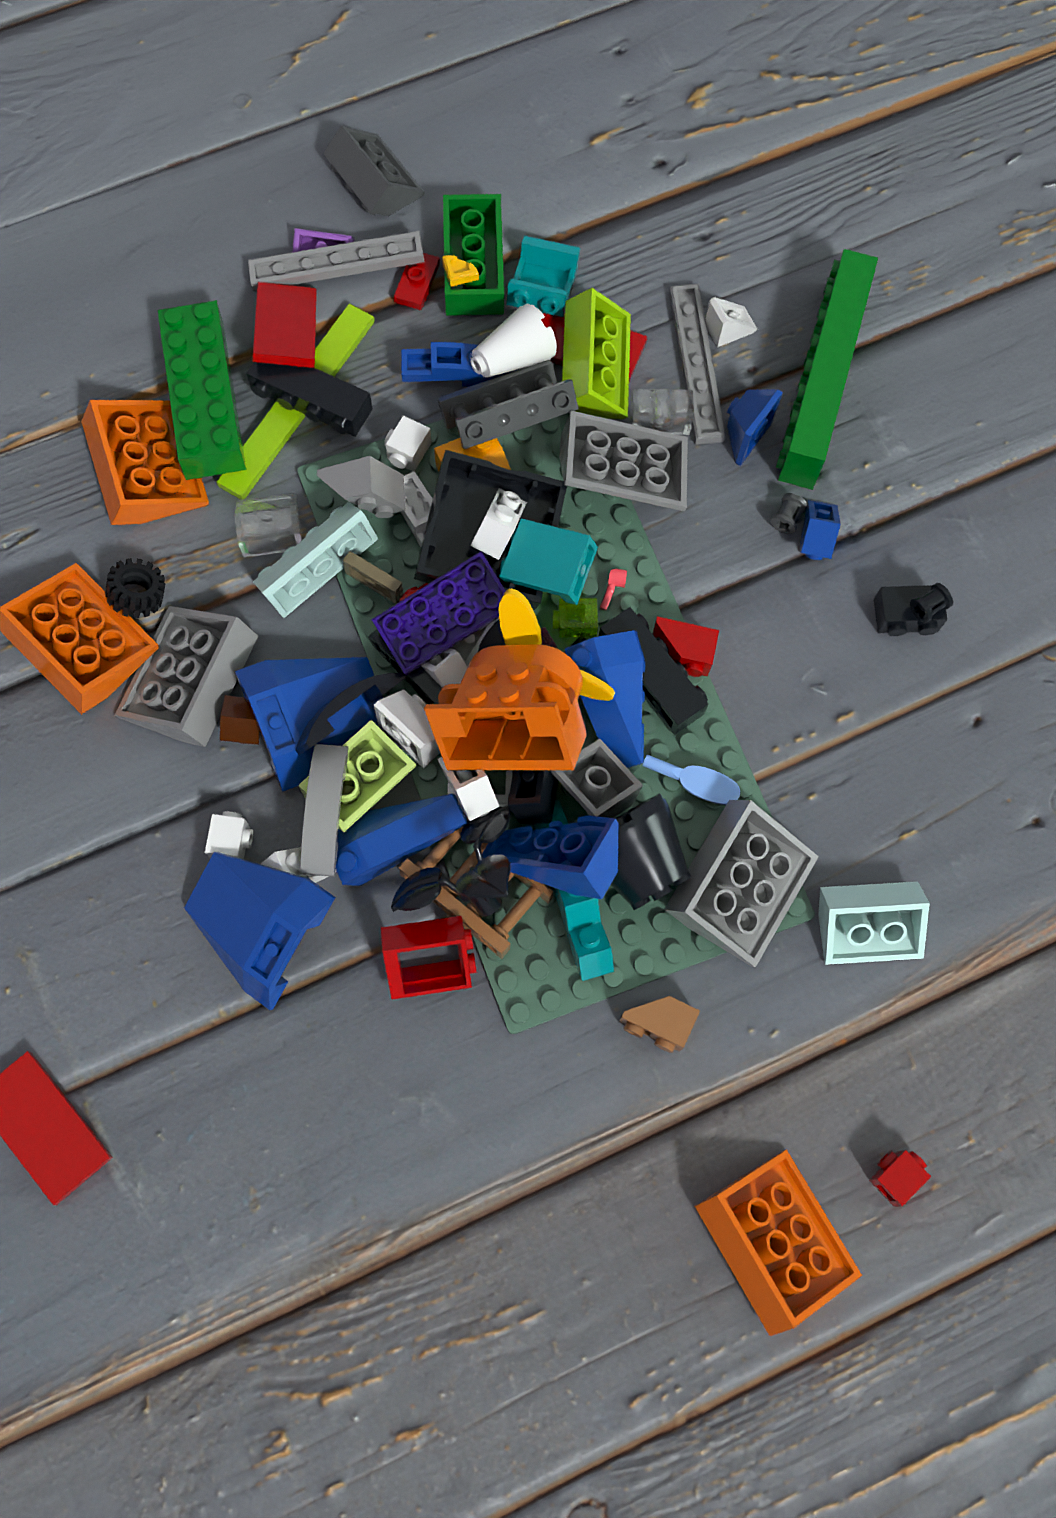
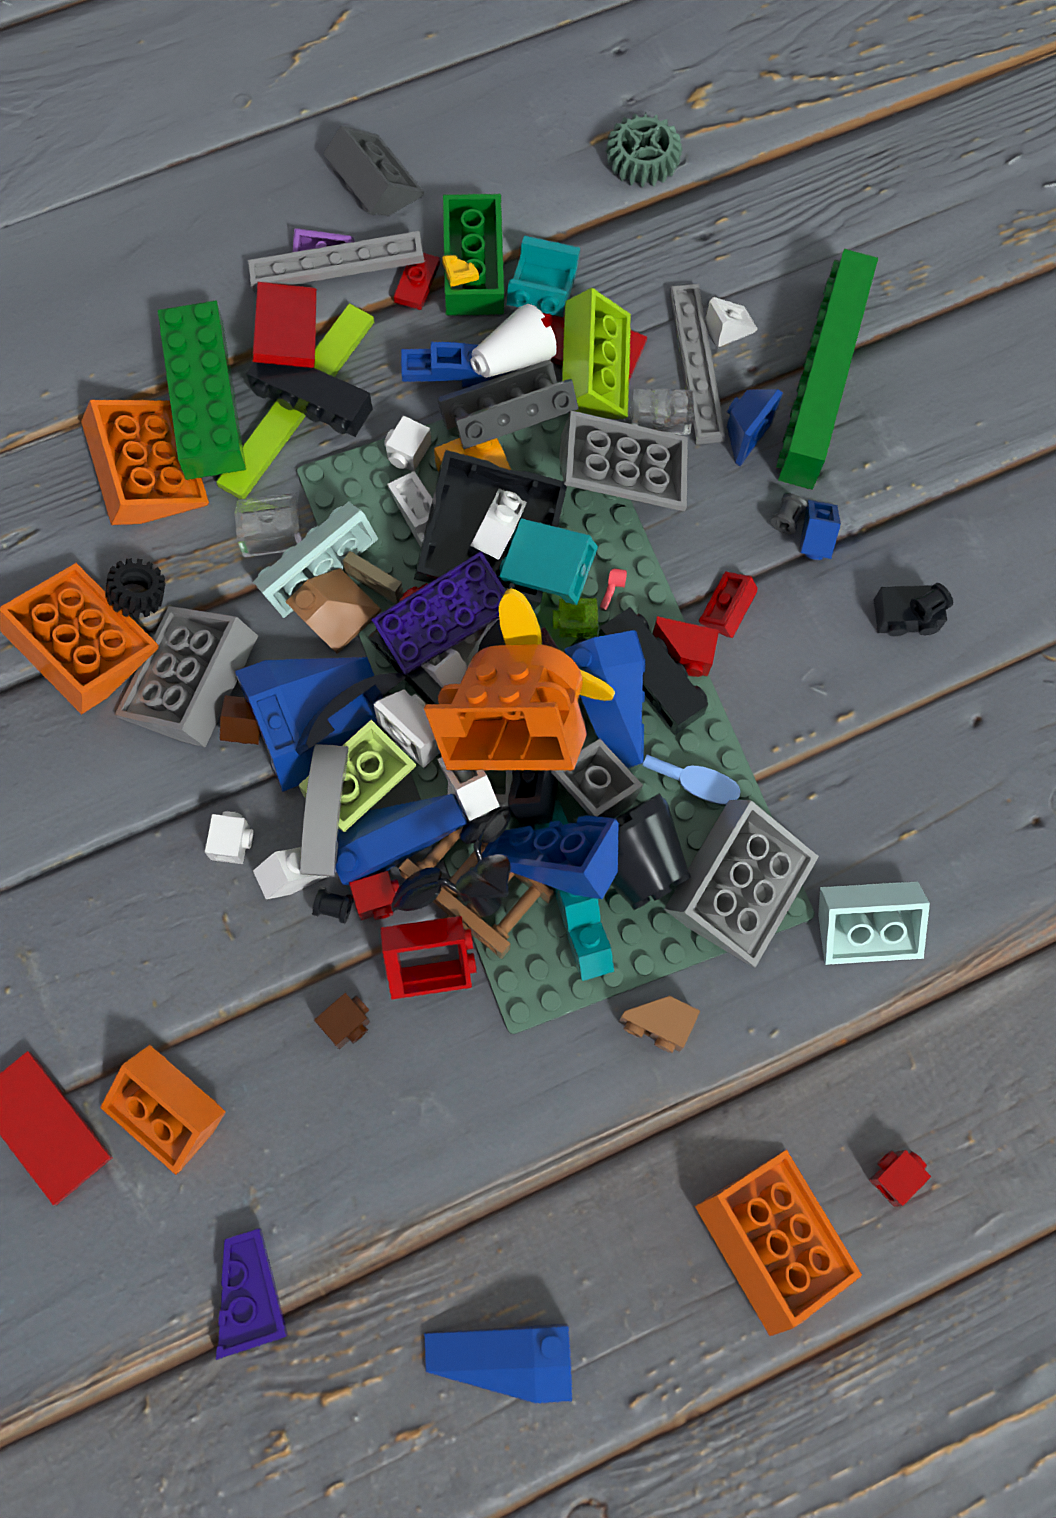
(162, 1108): none -> orange slope
(249, 1297): none -> dark purple wing
(255, 920): blue wedge -> none
(332, 905): none -> black bush
(334, 607): none -> medium nougat slope
(344, 1020): none -> reddish brown brick
(367, 485): light grey slope -> none
(374, 896): none -> red brick
(513, 1361): none -> blue wedge
(643, 140): none -> sand green gear
(729, 603): none -> red slope

